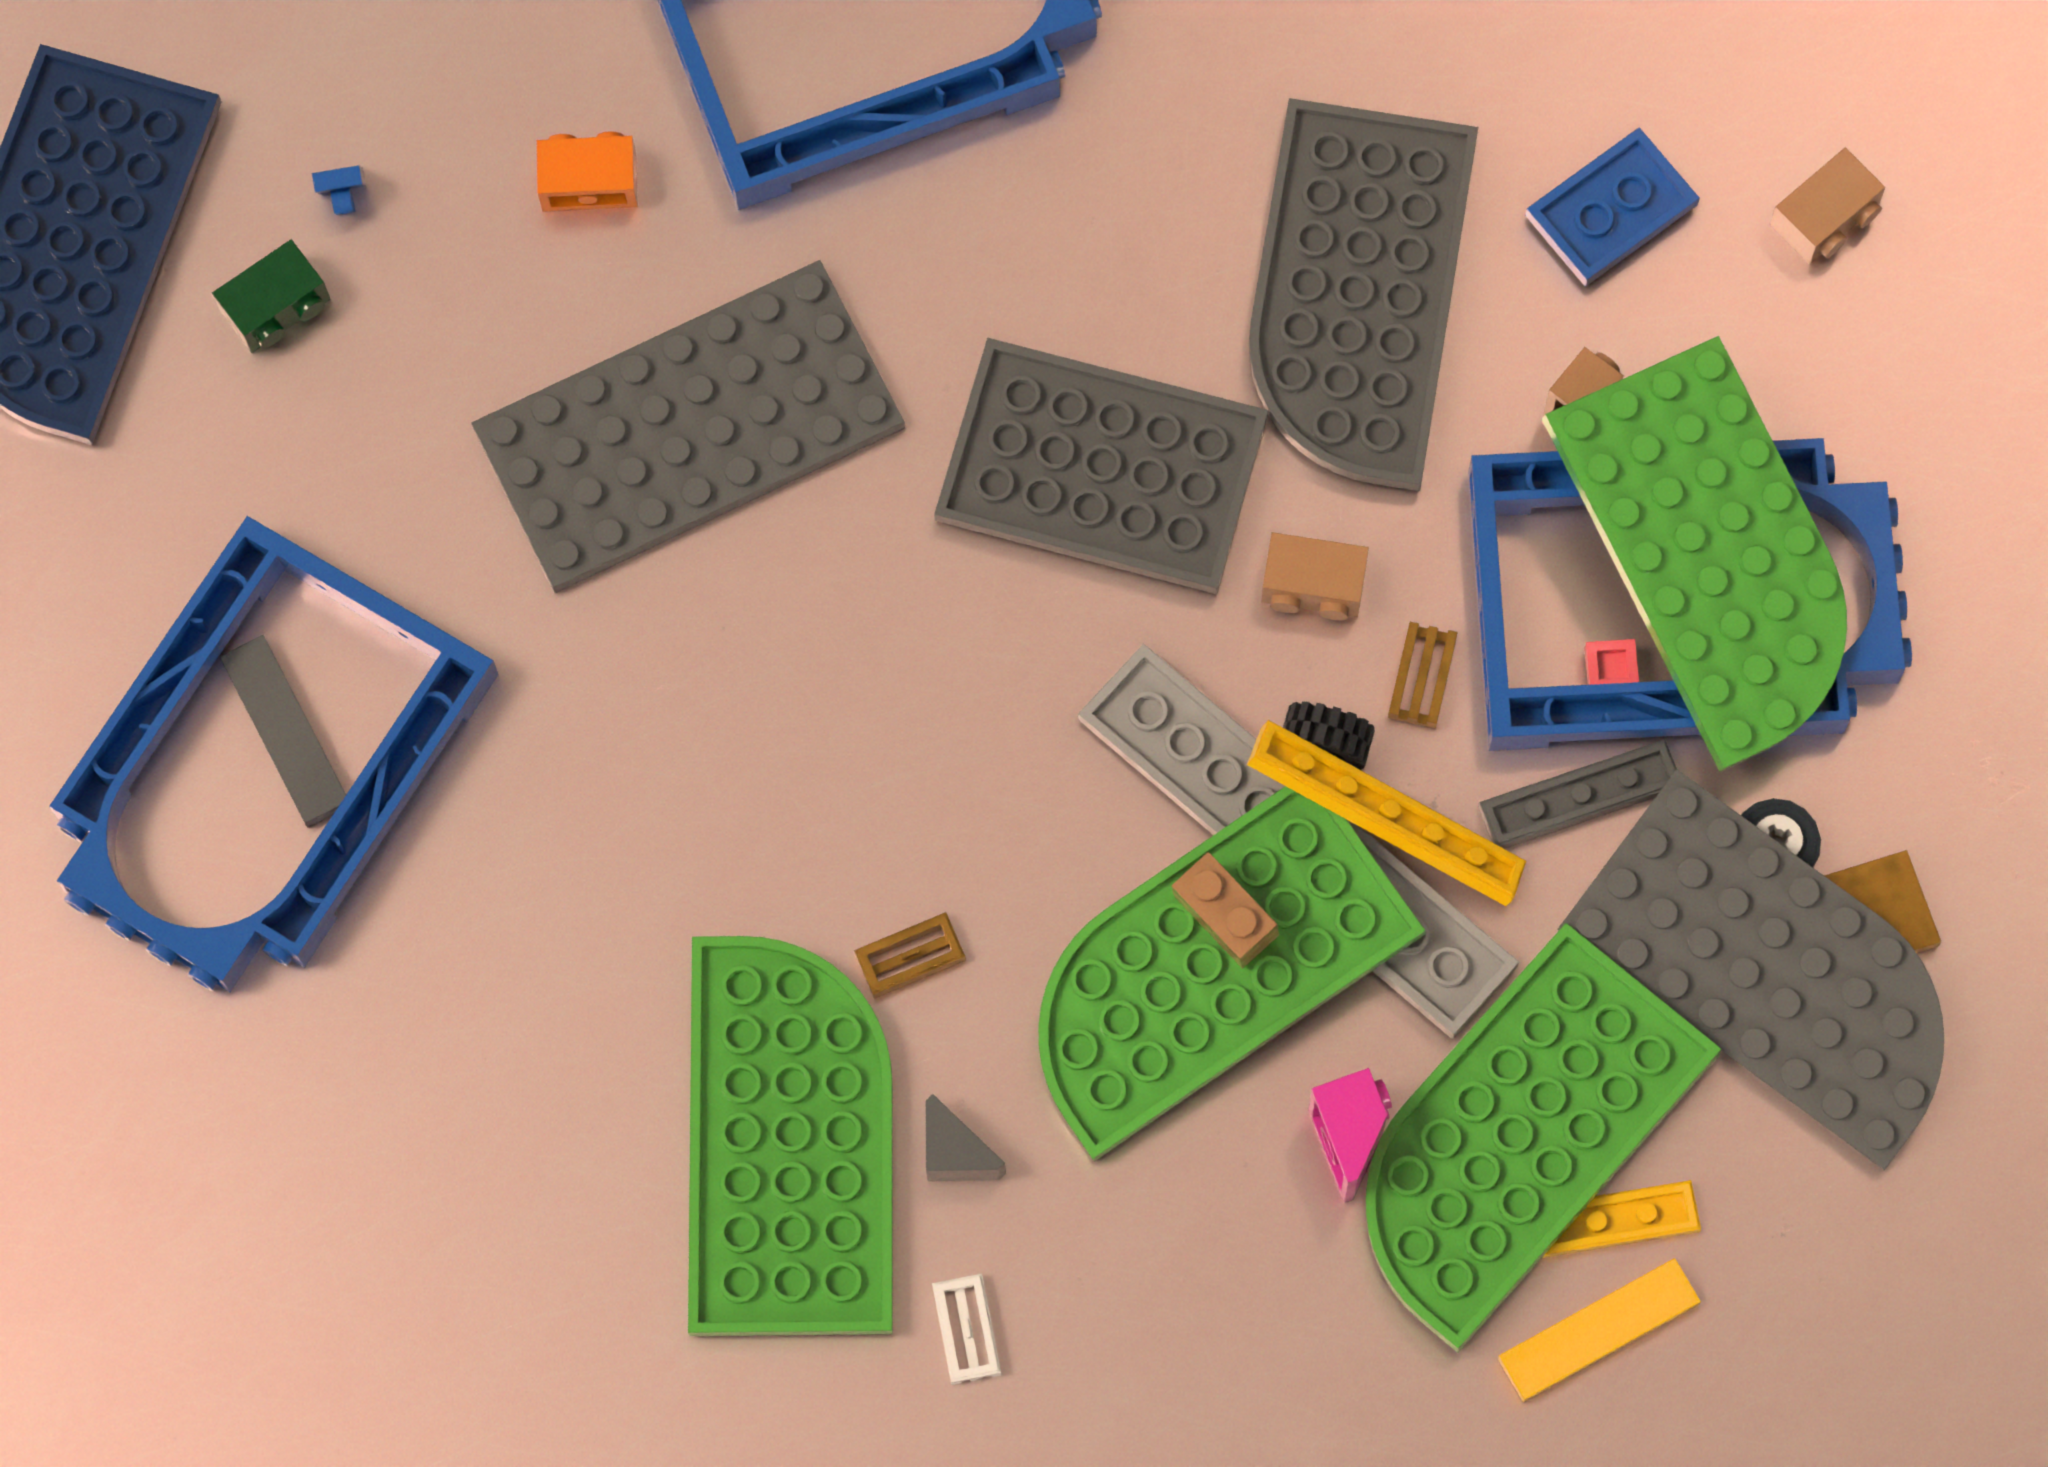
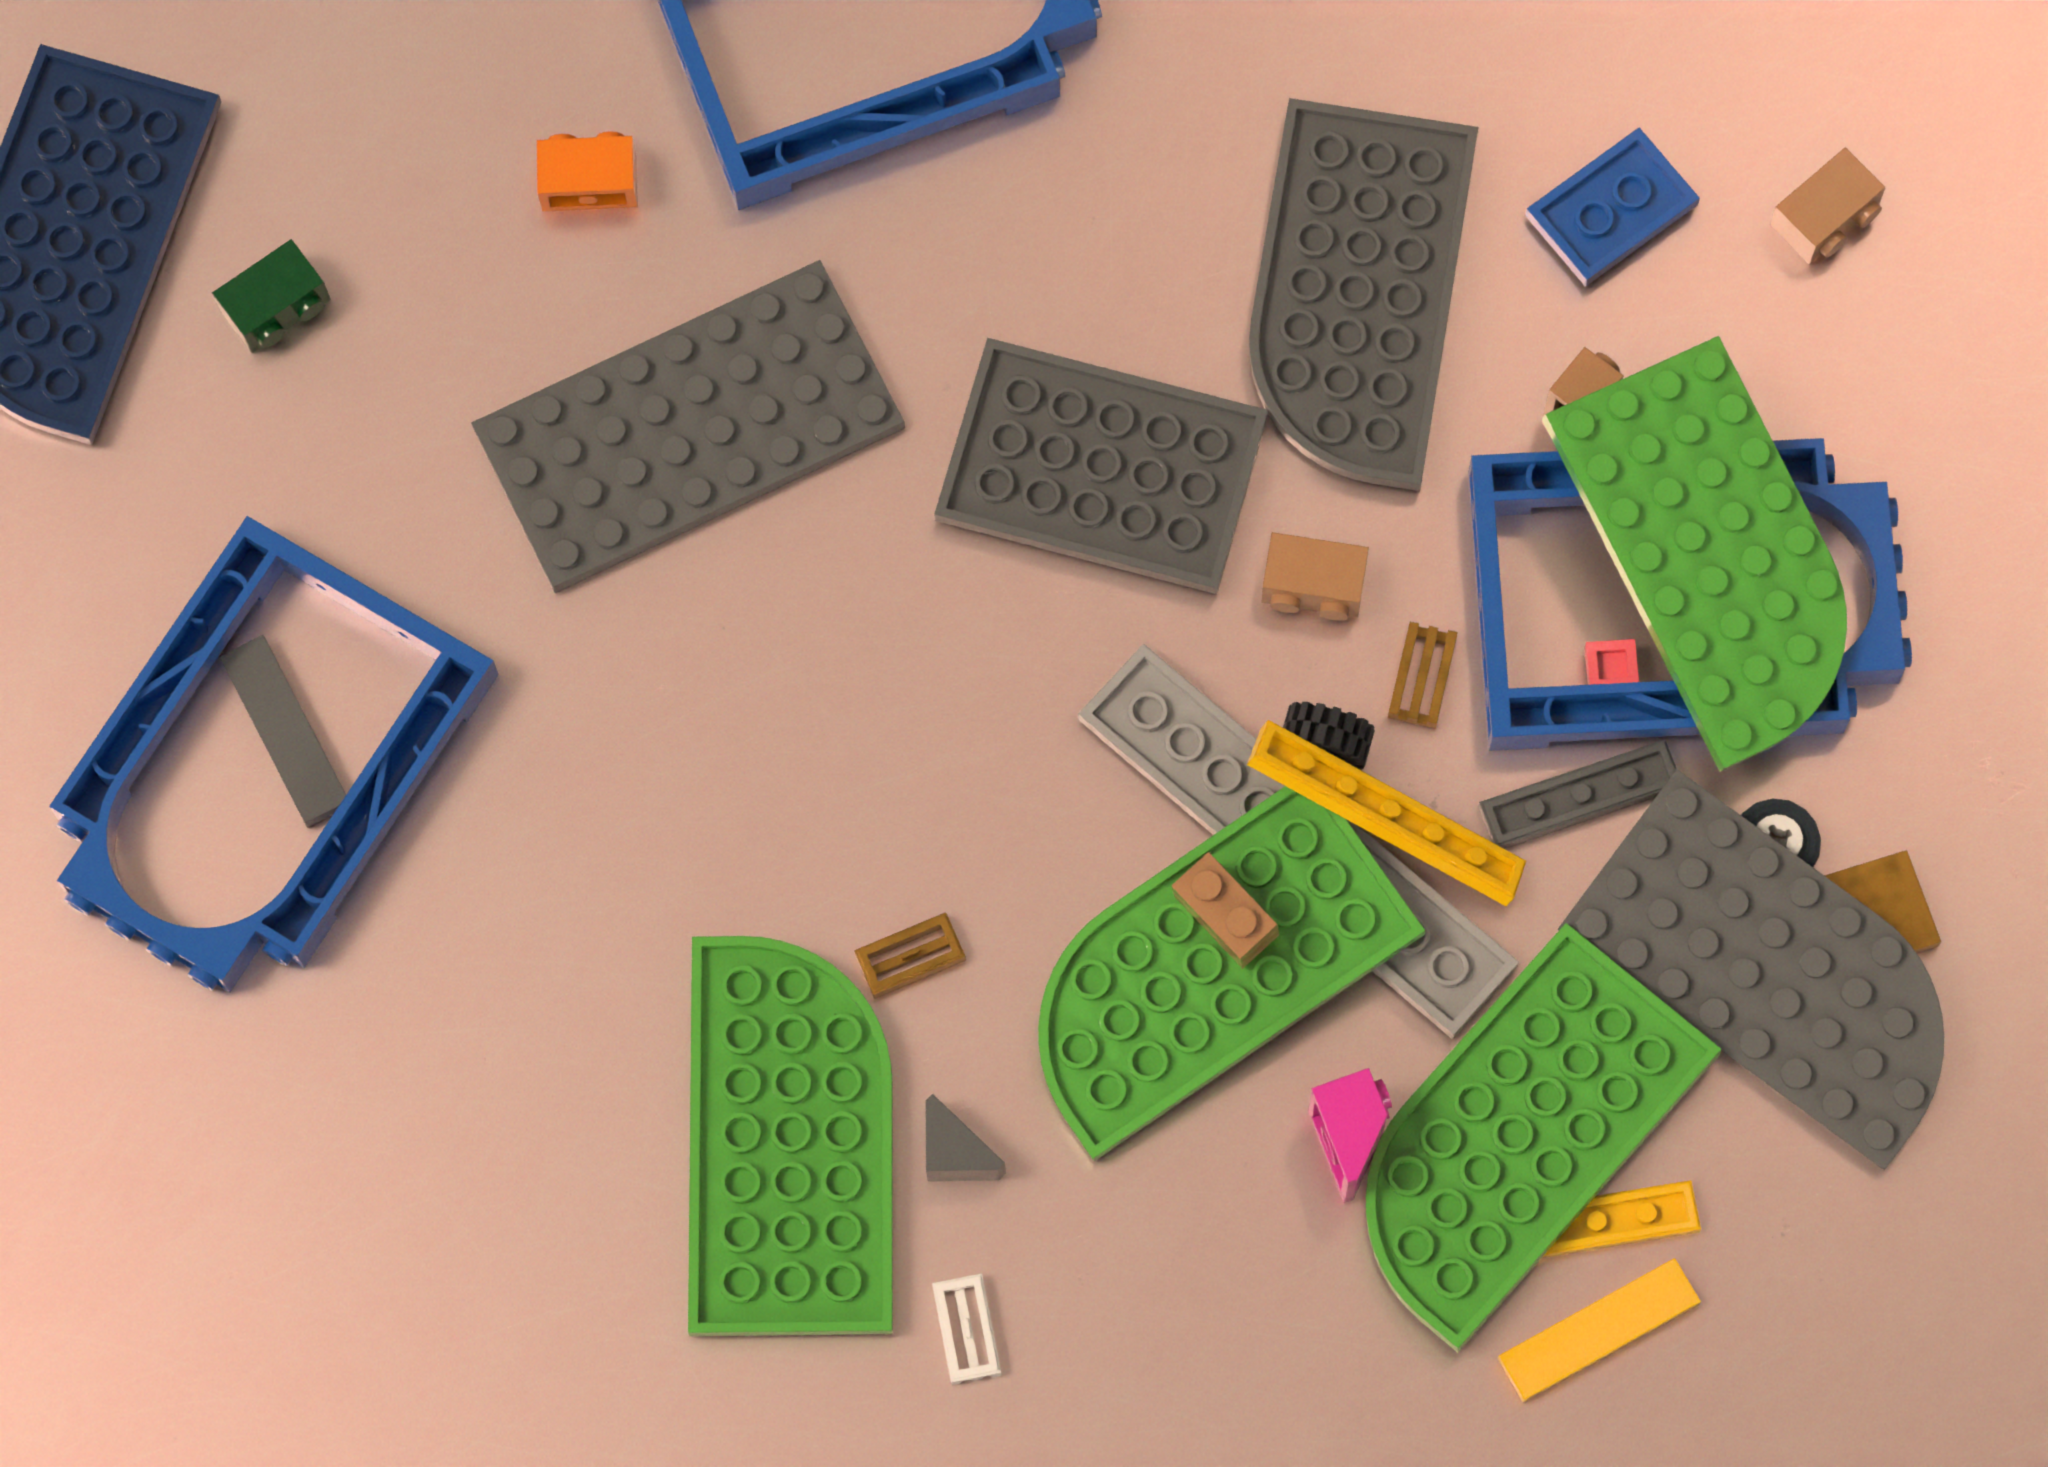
(340, 183): blue tile -> none

